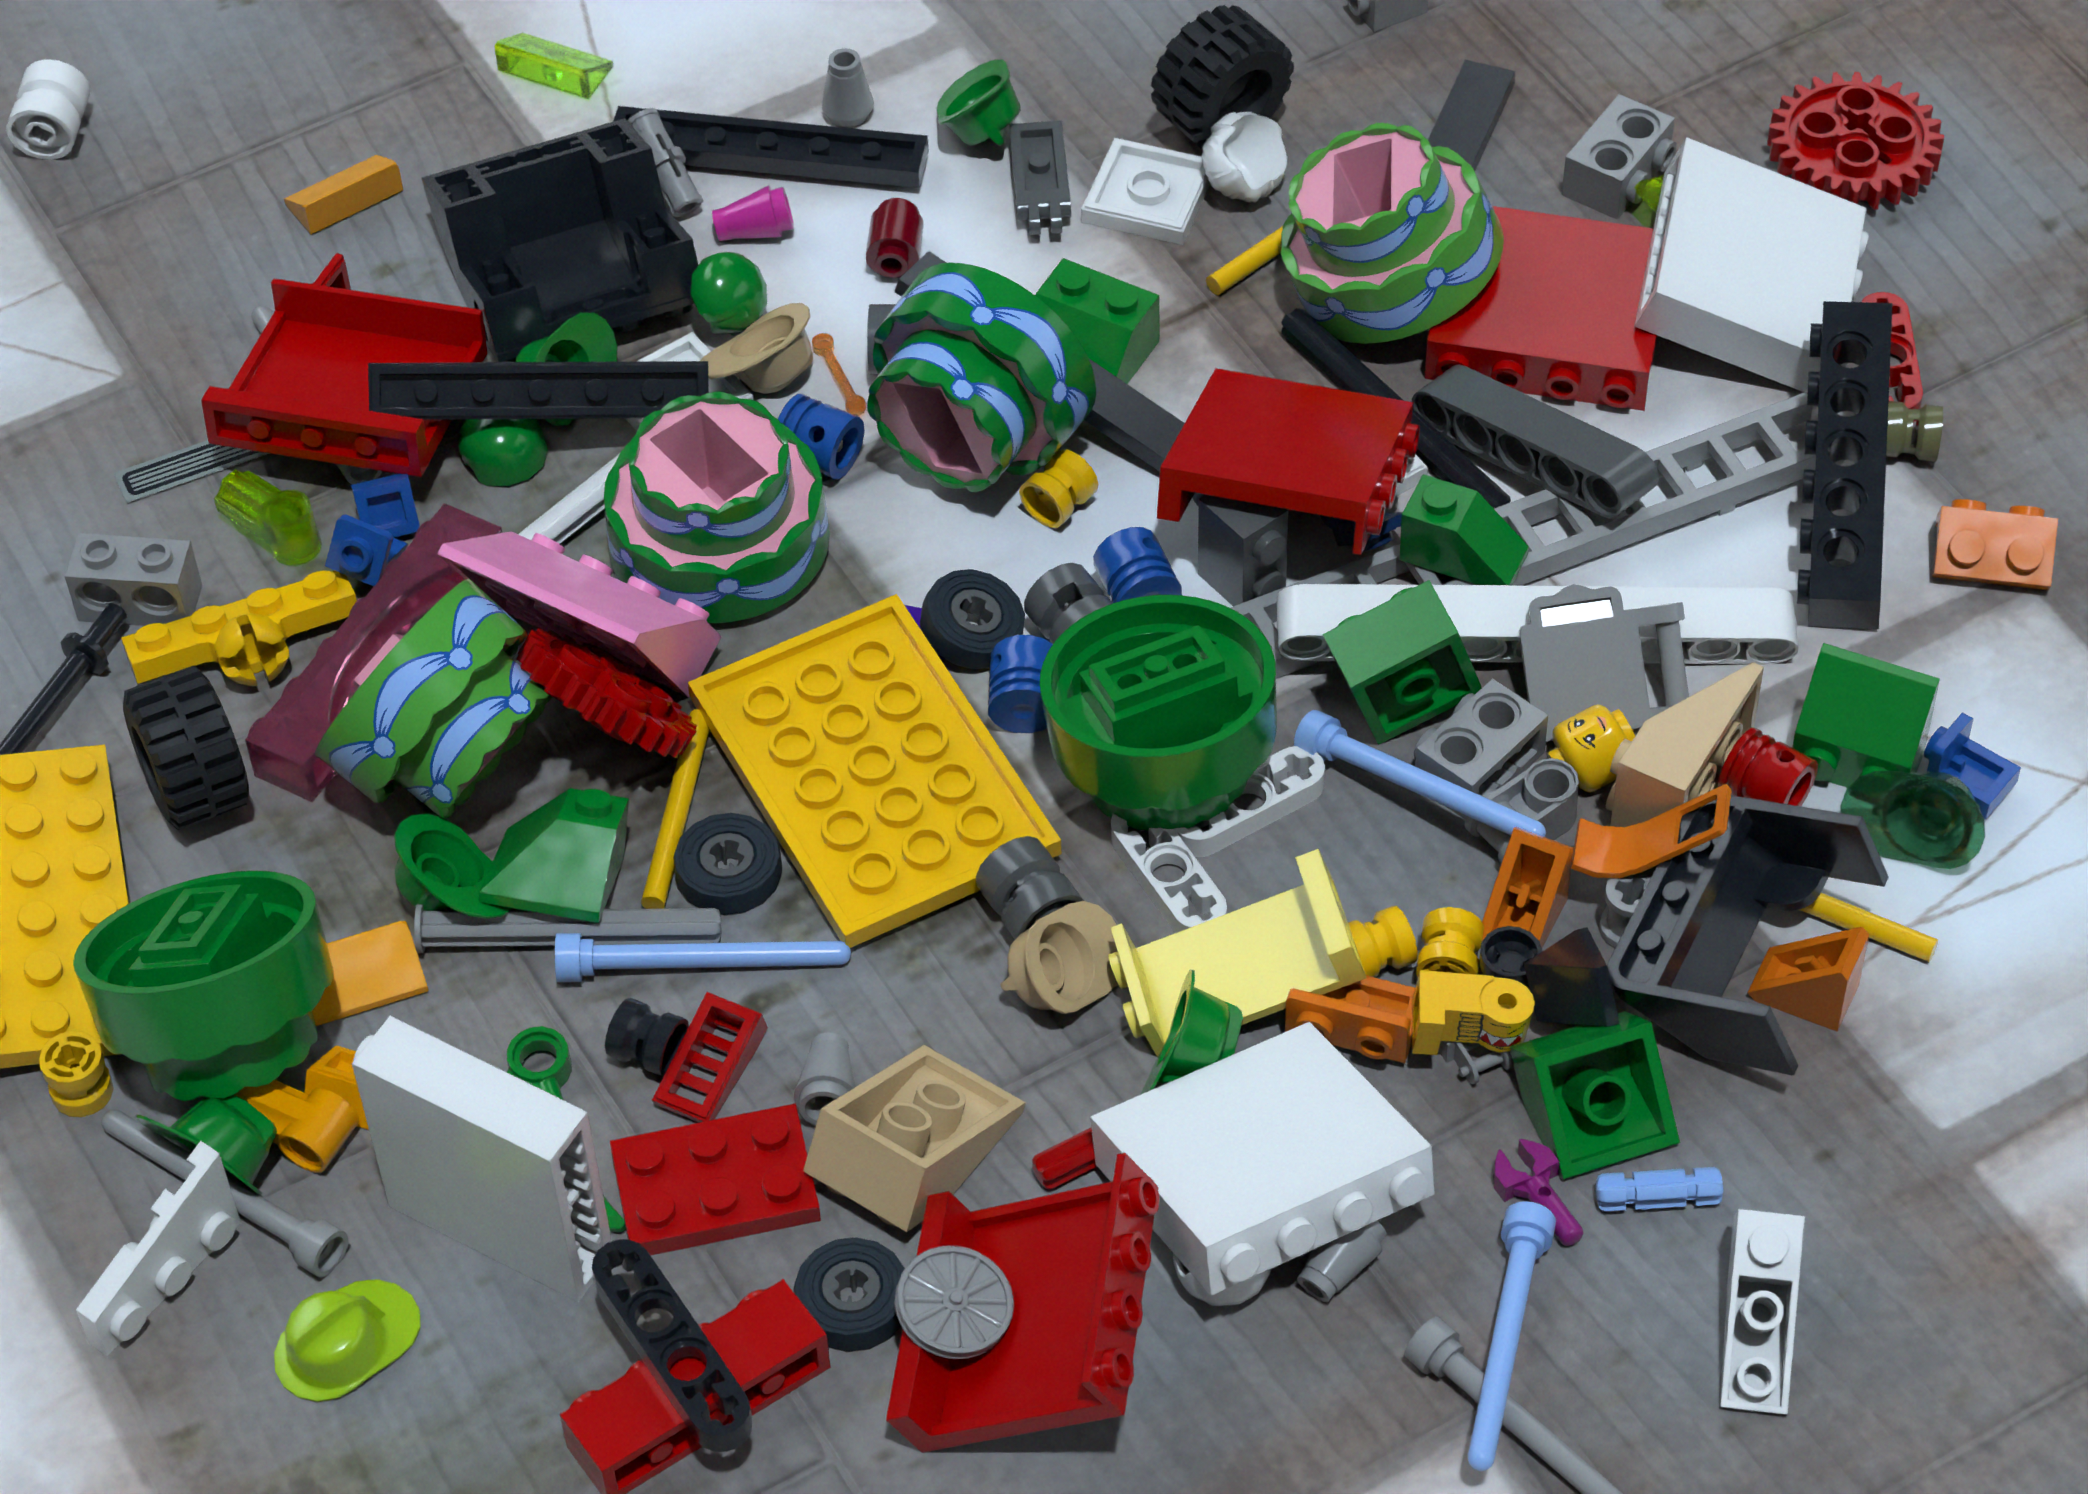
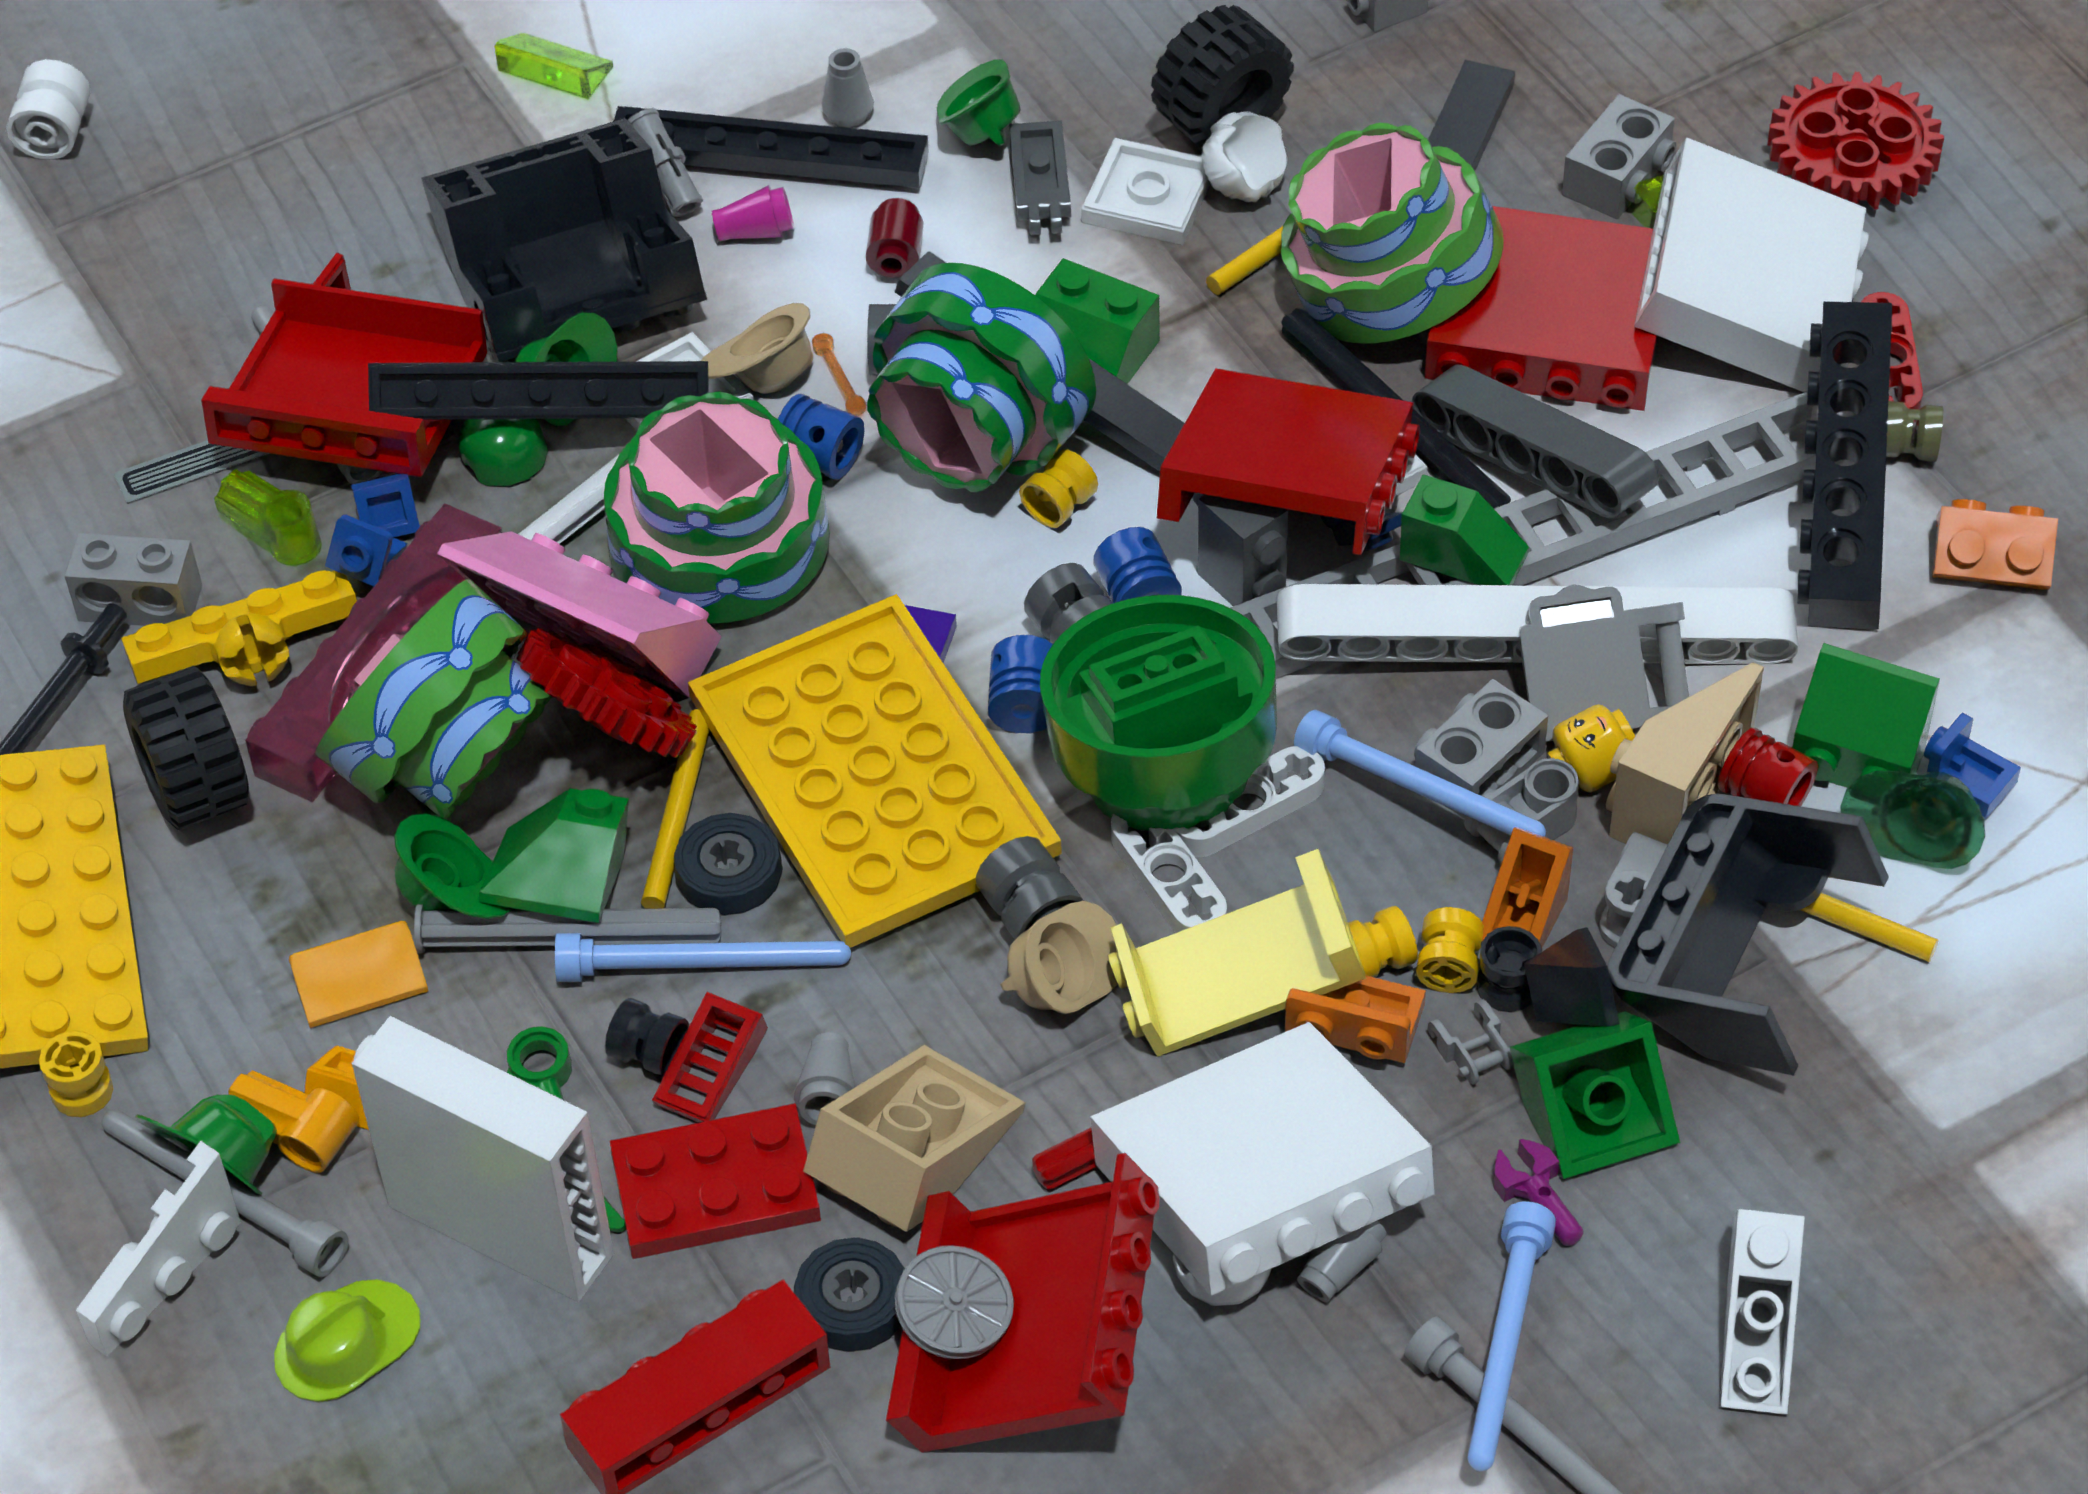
(209, 981): green piece -> none
(345, 193): light orange slope -> none
(676, 1341): black beam -> none
(729, 292): green hair -> none
(947, 610): black bush -> none
(1199, 1034): green piece -> none
(1403, 661): green slope -> none
(1469, 1011): yellow leg -> none
(1635, 848): orange piece -> none
(1659, 1189): light blue axle -> none
(1813, 976): orange slope -> none

